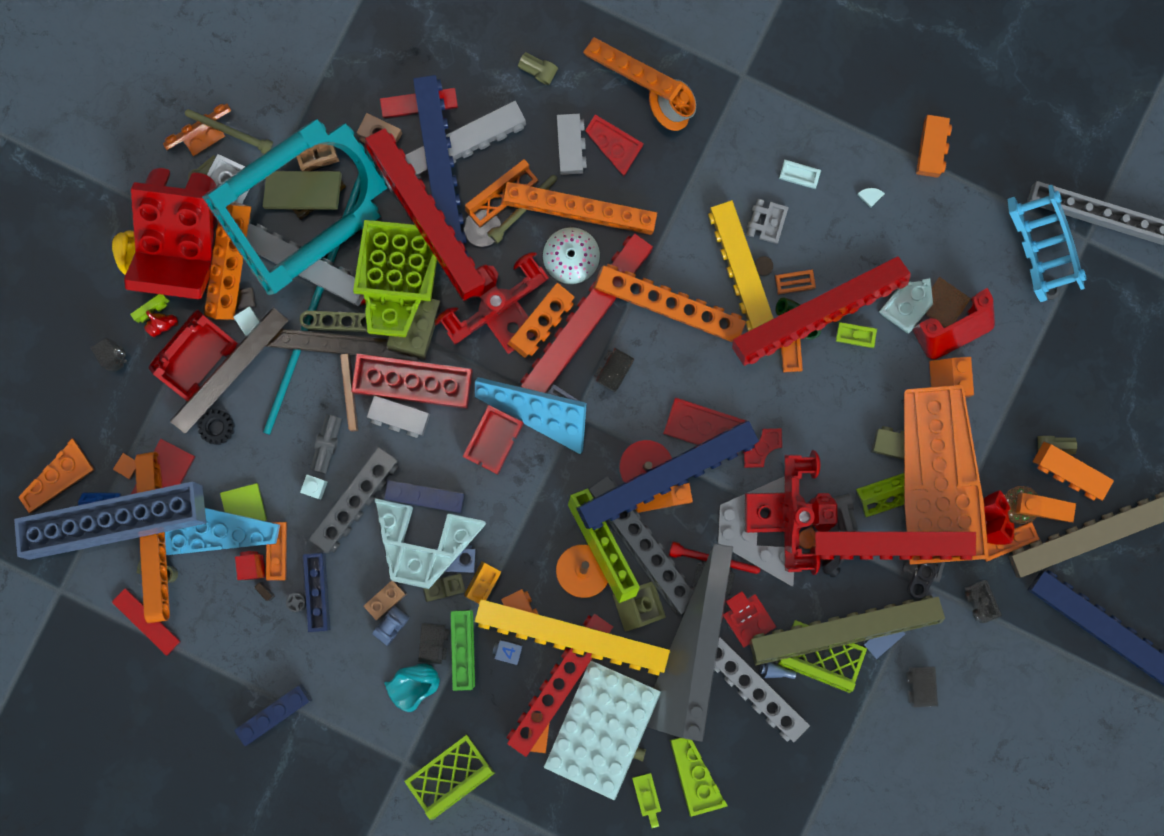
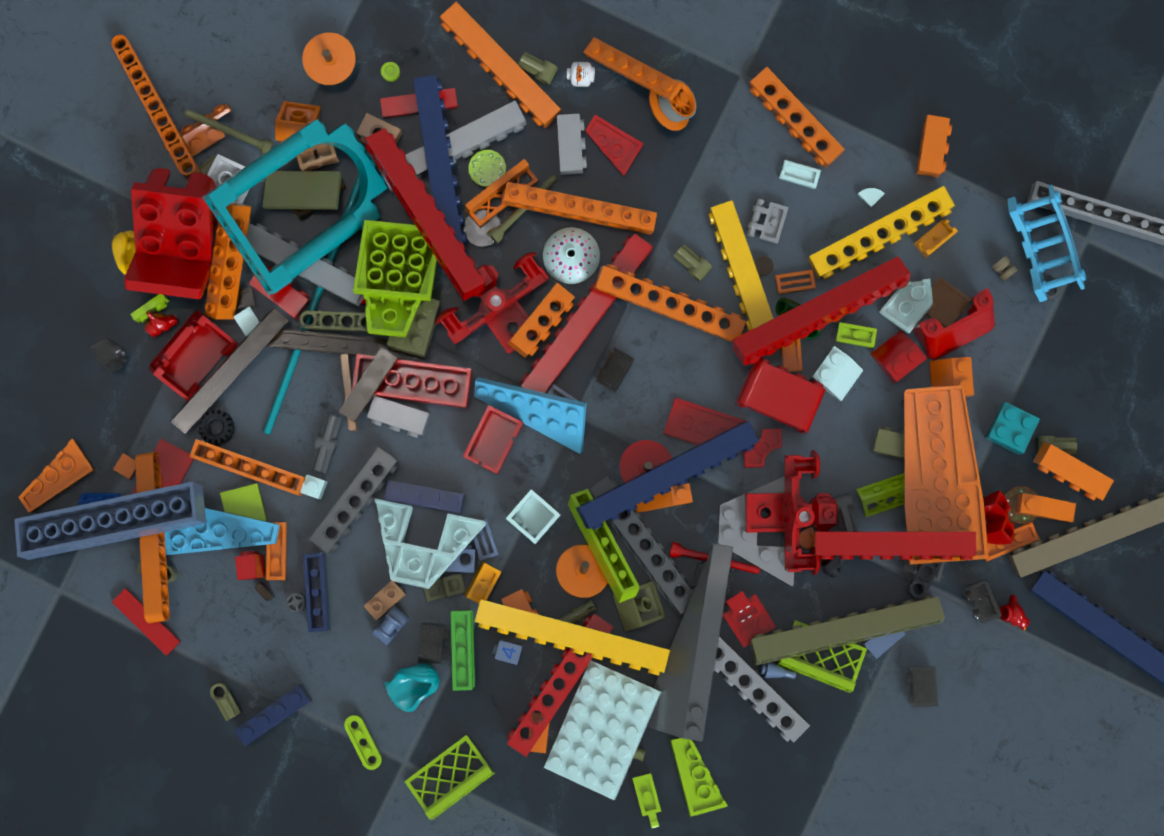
(149, 101): none -> orange beam
(225, 703): none -> olive piece
(247, 467): none -> orange brick
(287, 298): none -> red brick
(294, 117): none -> orange slope
(329, 58): none -> orange piece
(368, 384): none -> tile
(369, 749): none -> lime plate
(390, 71): none -> lime tile
(486, 167): none -> lime tile
(489, 555): none -> sand blue tile
(500, 65): none -> orange brick
(533, 516): none -> light aqua piece
(578, 613): none -> olive pin
(581, 74): none -> white head
(696, 265): none -> olive piece
(768, 79): none -> orange brick
(781, 395): none -> red windscreen
(837, 373): none -> light aqua slope
(898, 356): none -> red slope
(935, 238): none -> light orange hinge
(939, 198): none -> yellow brick
(1001, 265): none -> dark tan wheel
(1012, 428): none -> teal brick
(1014, 613): none -> red animal

